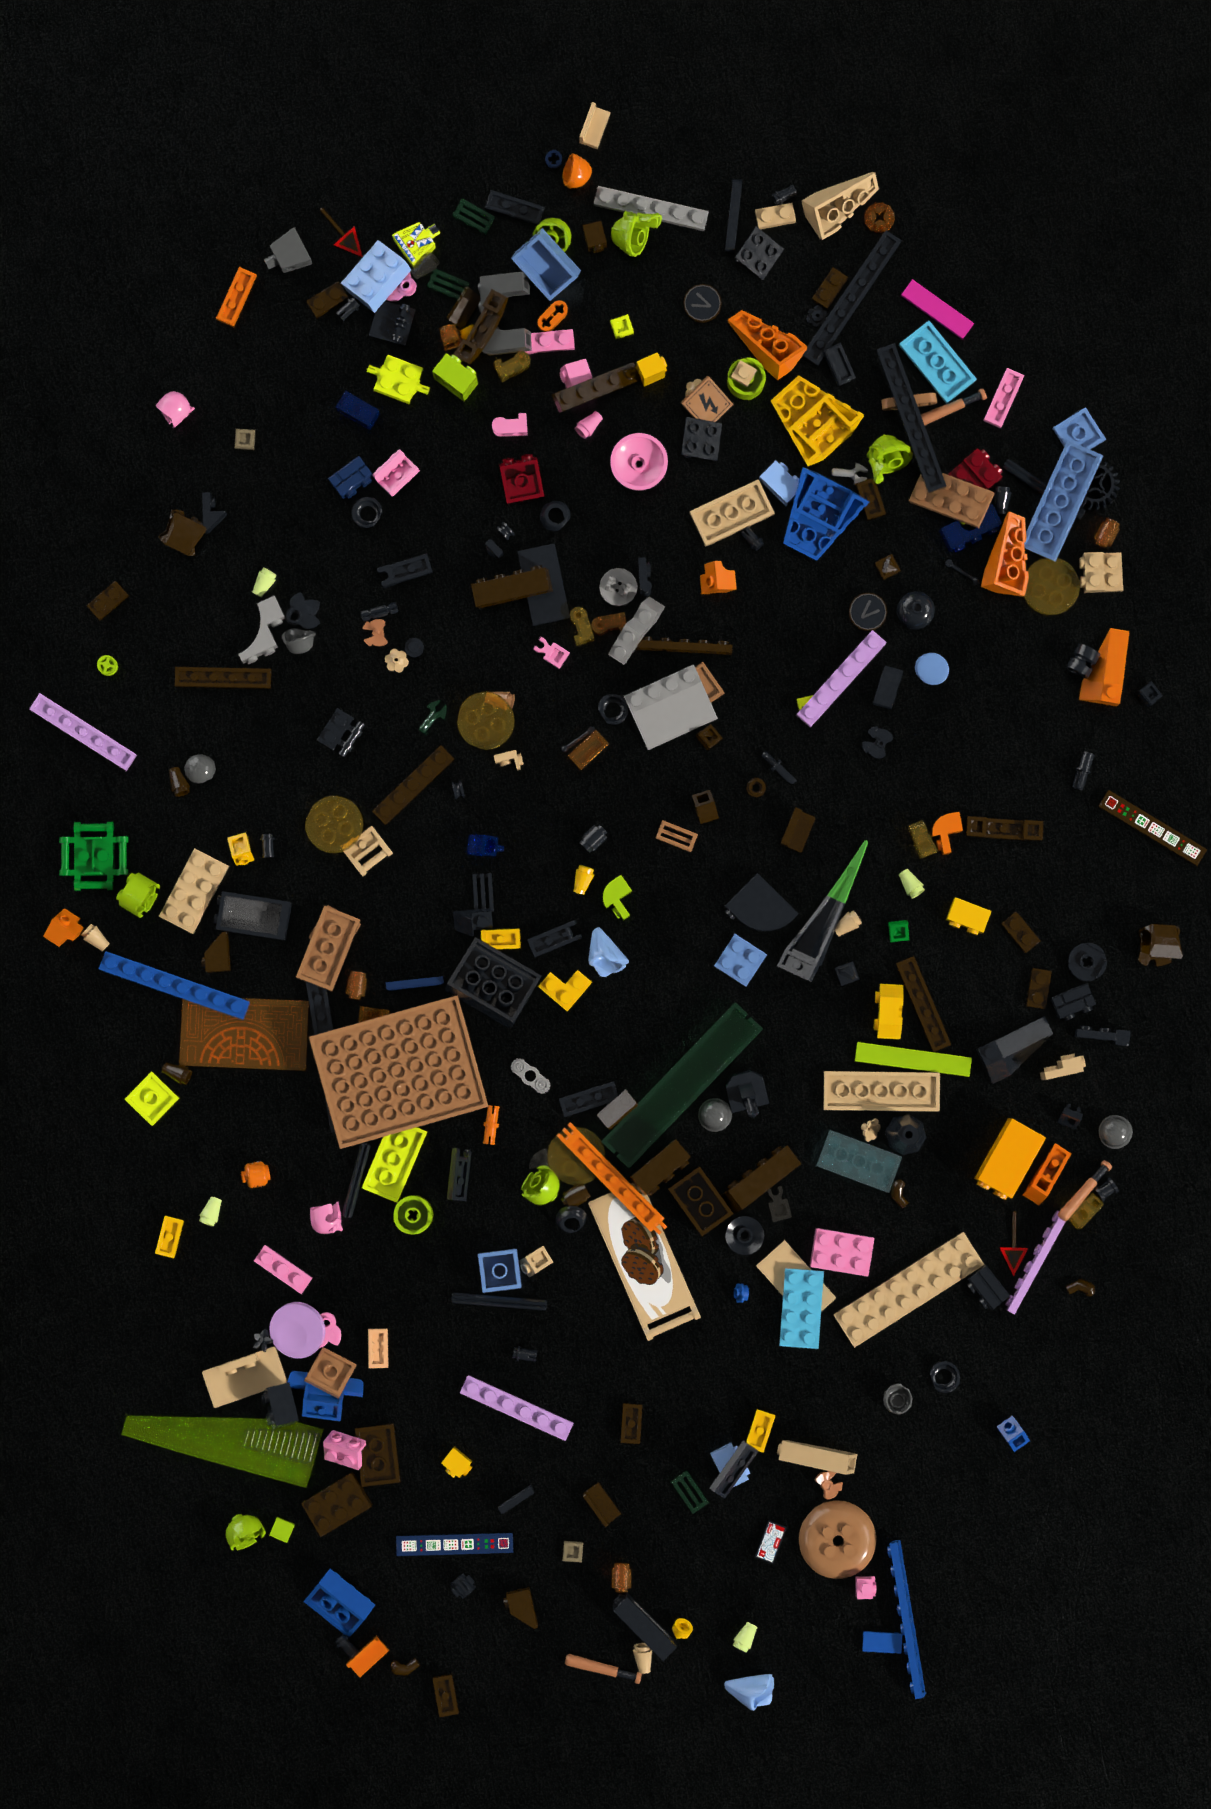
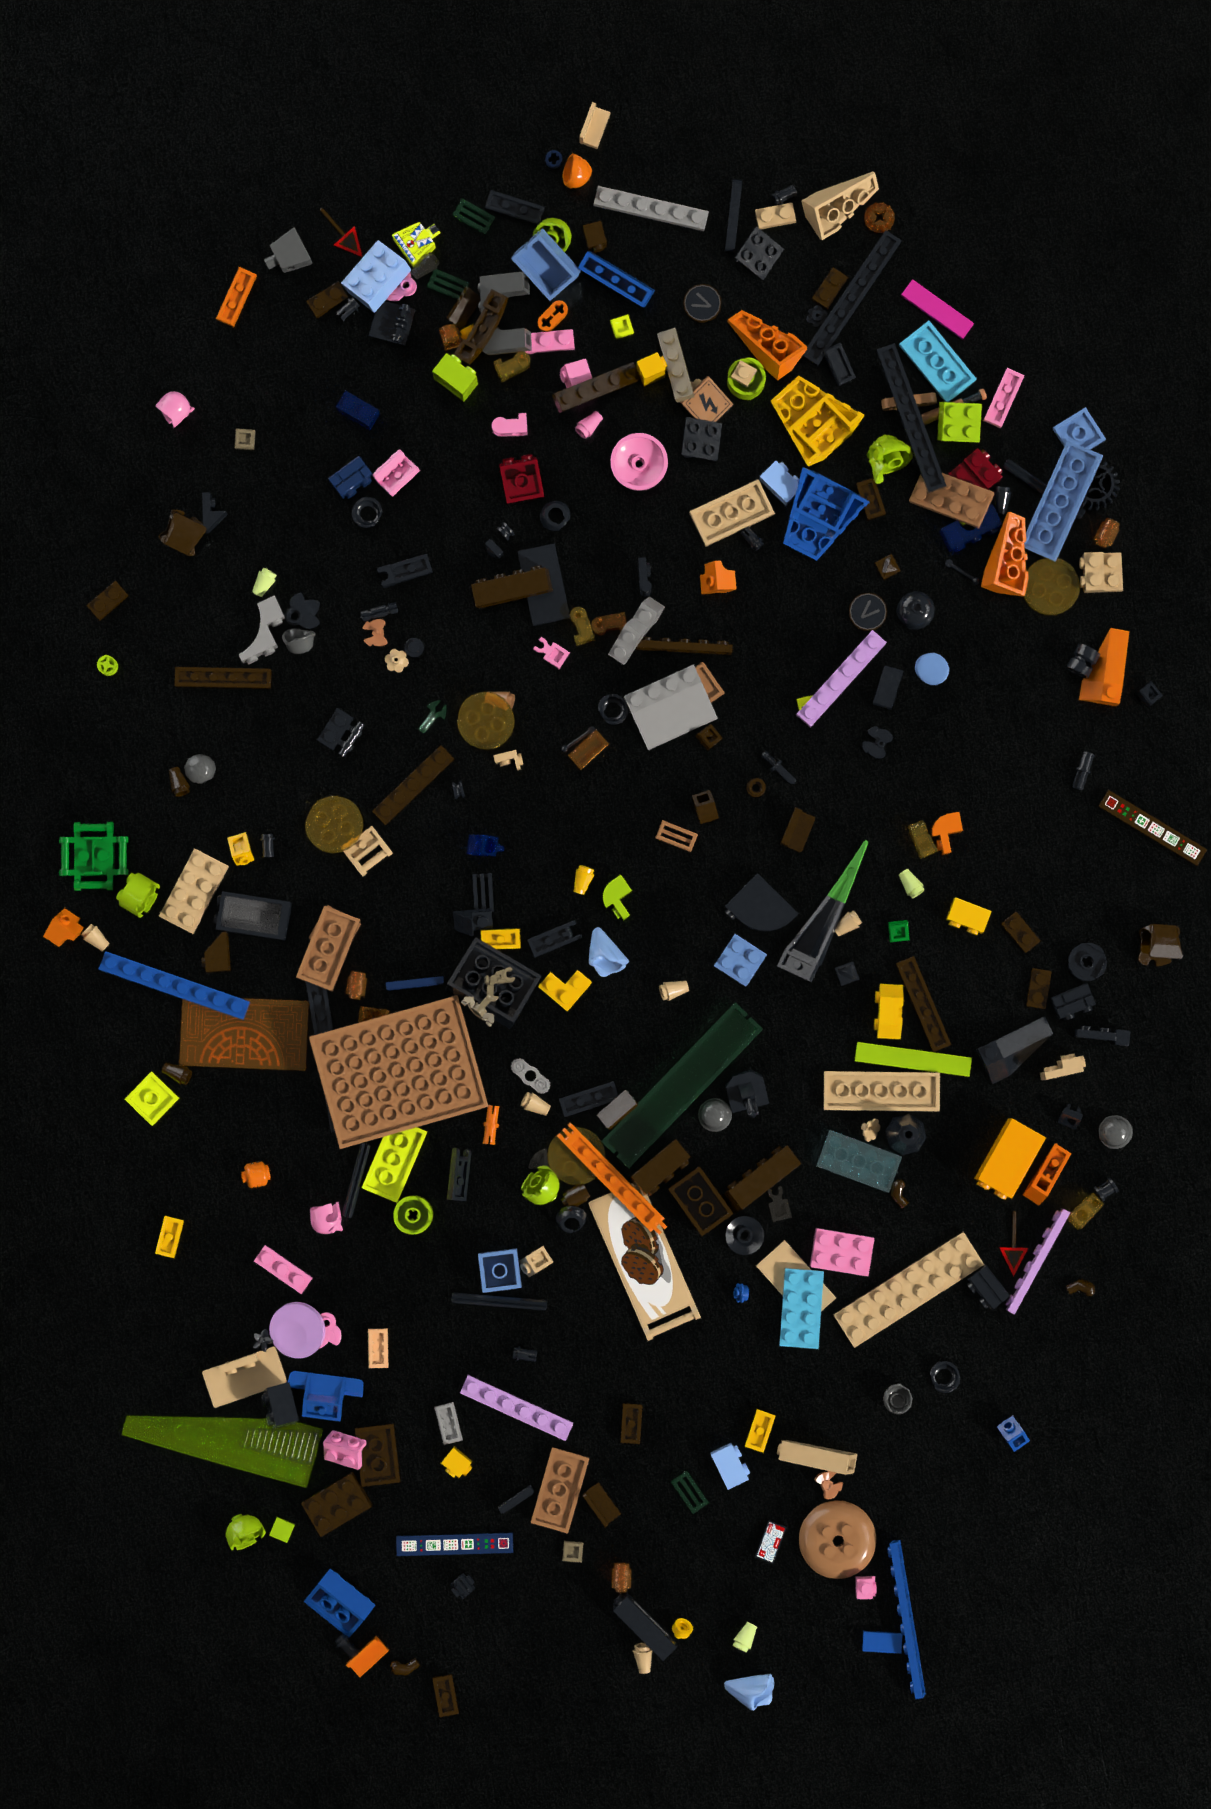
(83, 732): lavender plate -> none
(211, 1212): yellowish green cone -> none
(330, 1372): medium nougat tile -> none
(398, 379): neon yellow plate -> none
(448, 1423): none -> light grey plate
(479, 1009): none -> dark tan piece
(521, 1606): dark brown slope -> none
(535, 1104): none -> tan cone
(560, 1490): none -> medium nougat plate
(593, 838): black brick -> none
(594, 1666): nougat piece -> none
(610, 582): light grey plate -> none
(616, 279): none -> blue brick
(632, 231): lime head -> none
(671, 990): none -> tan cone
(676, 365): none -> dark tan plate
(733, 1469): black plate -> none
(850, 473): light grey bar -> none
(959, 422): none -> lime brick
(1004, 828): dark brown slope -> none
(1072, 1205): nougat piece -> none

